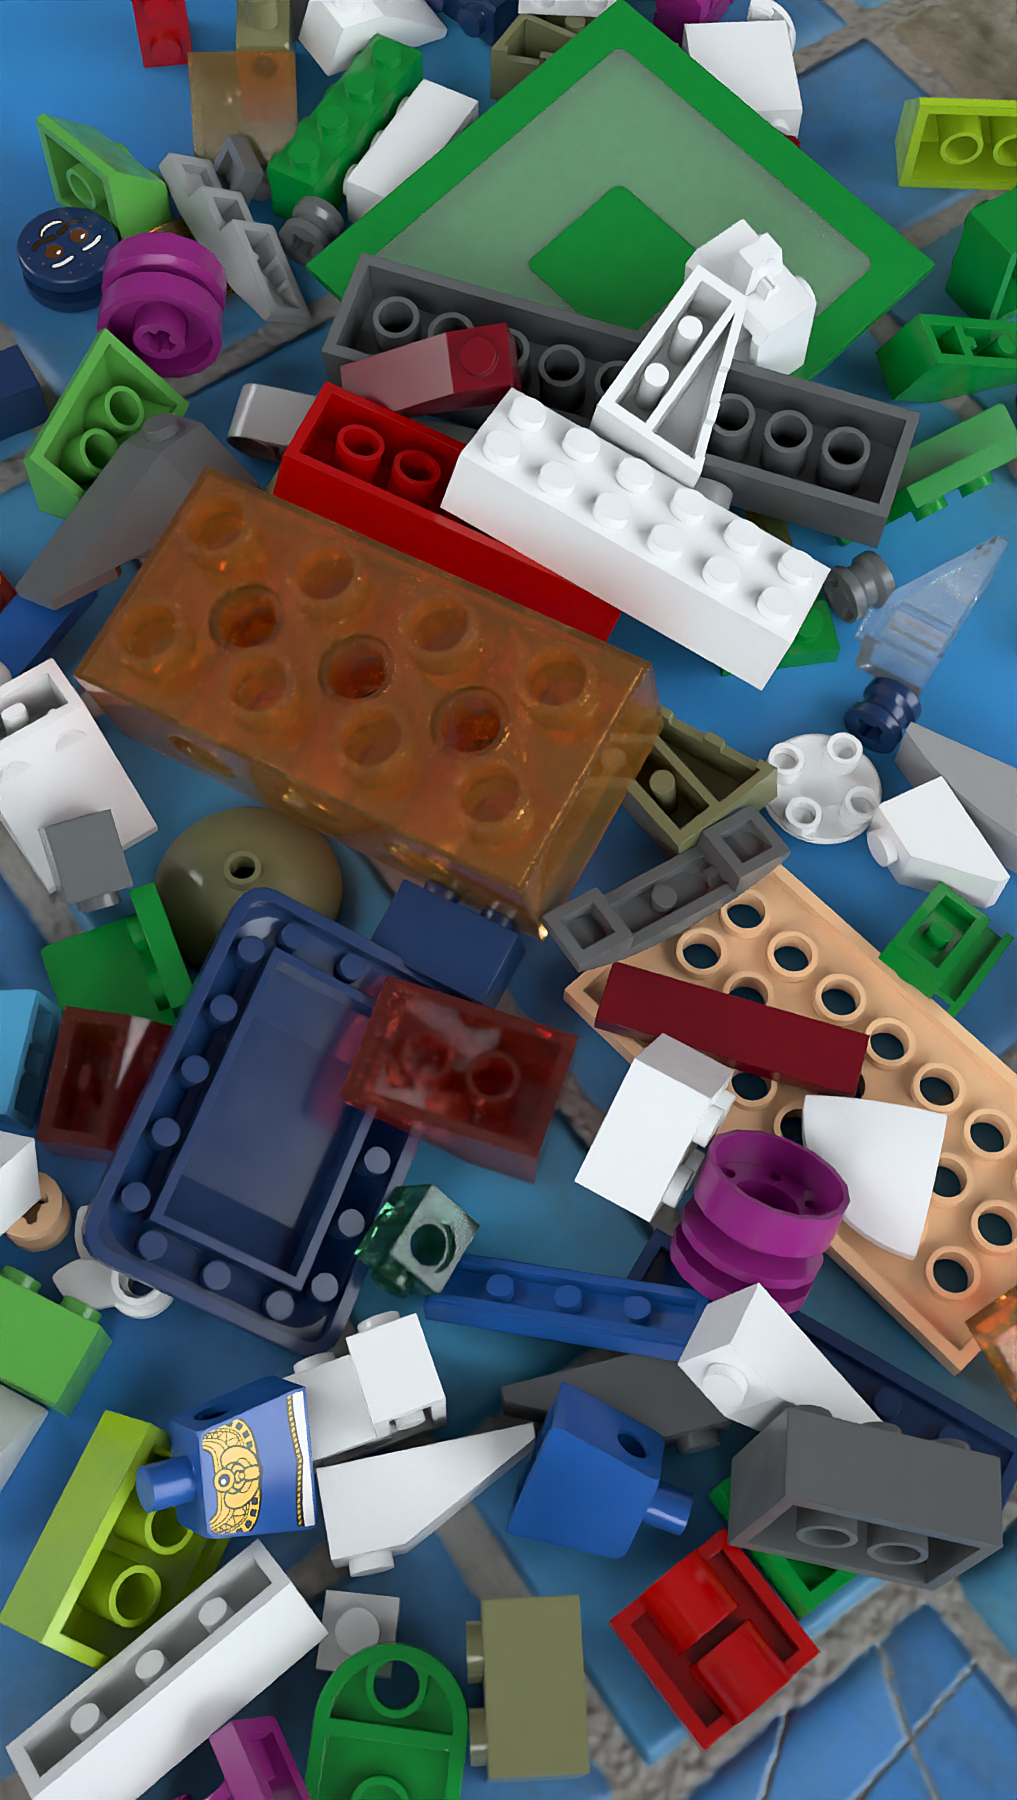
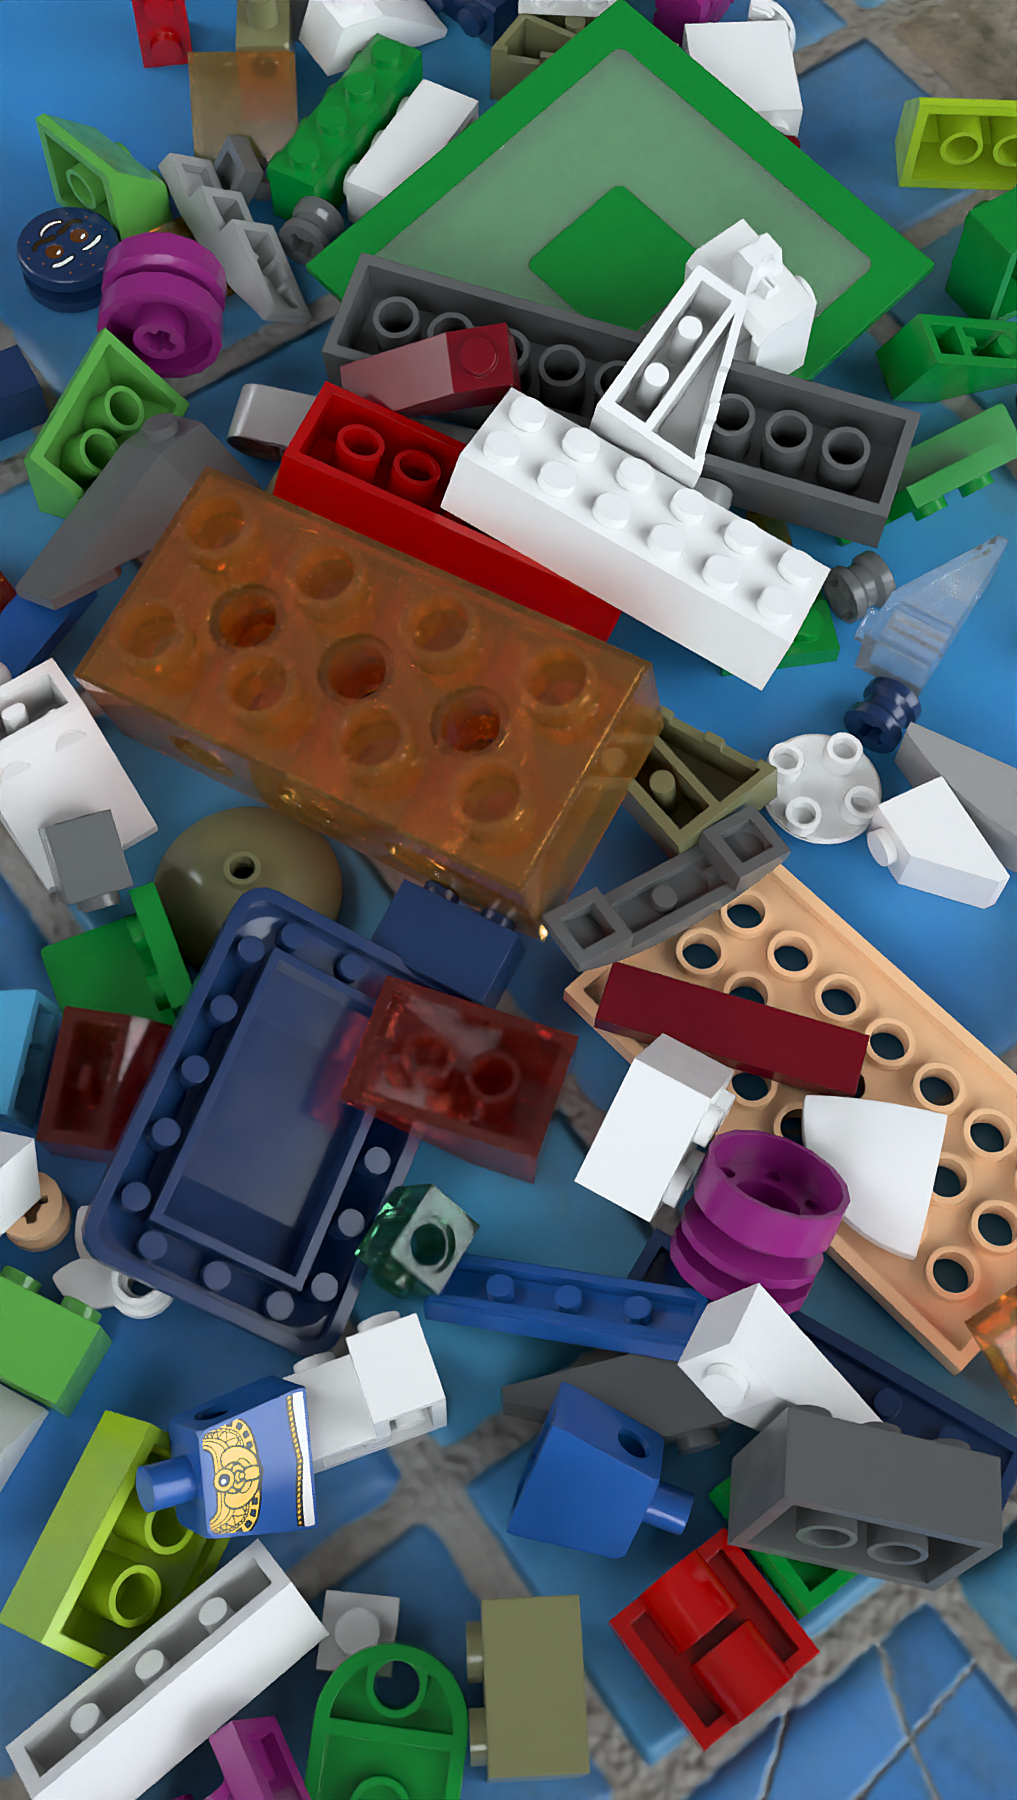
(401, 1497): white slope -> none
(945, 948): green plate -> none

